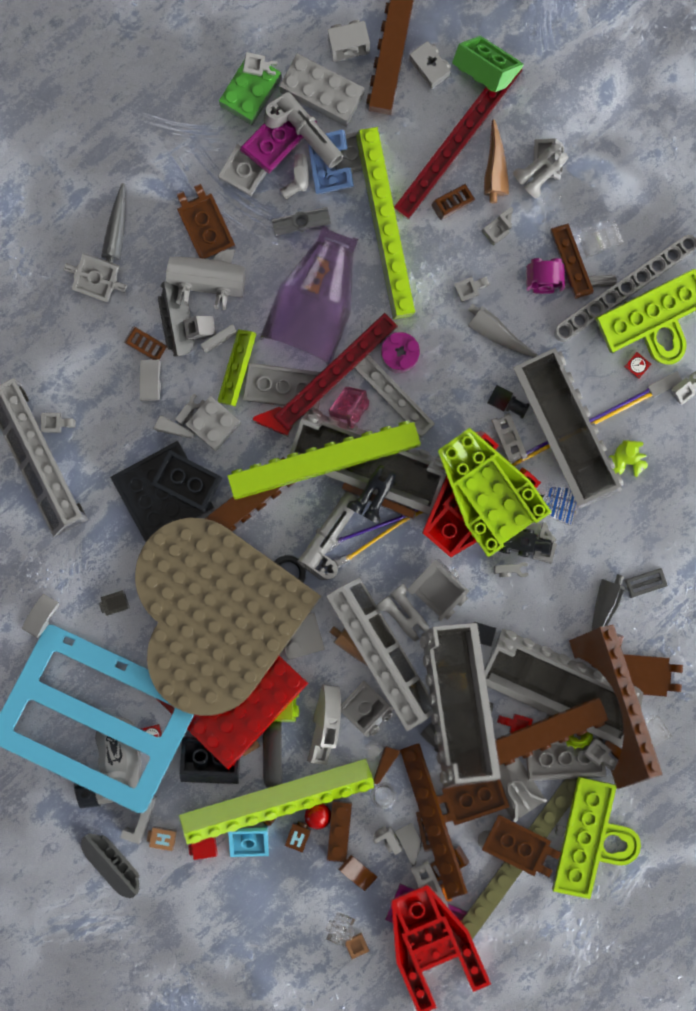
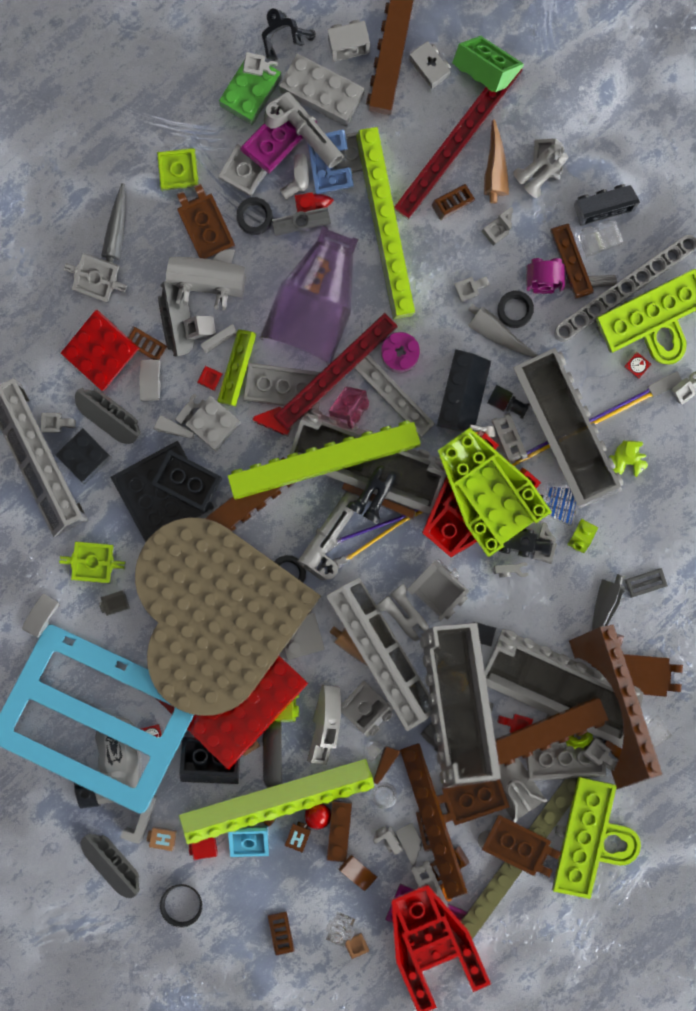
(83, 456): none -> black brick
(92, 562): none -> lime plate
(99, 350): none -> red plate
(107, 415): none -> dark grey brick
(168, 919): none -> black tyre
(177, 169): none -> lime tile
(209, 378): none -> red tile
(249, 202): none -> black tyre
(278, 20): none -> black piece
(288, 949): none -> reddish brown slope
(311, 201): none -> red plate
(463, 391): none -> black slope
(489, 430): none -> white hand
(515, 323): none -> black tyre
(582, 536): none -> lime bracket
(606, 204): none -> black slope

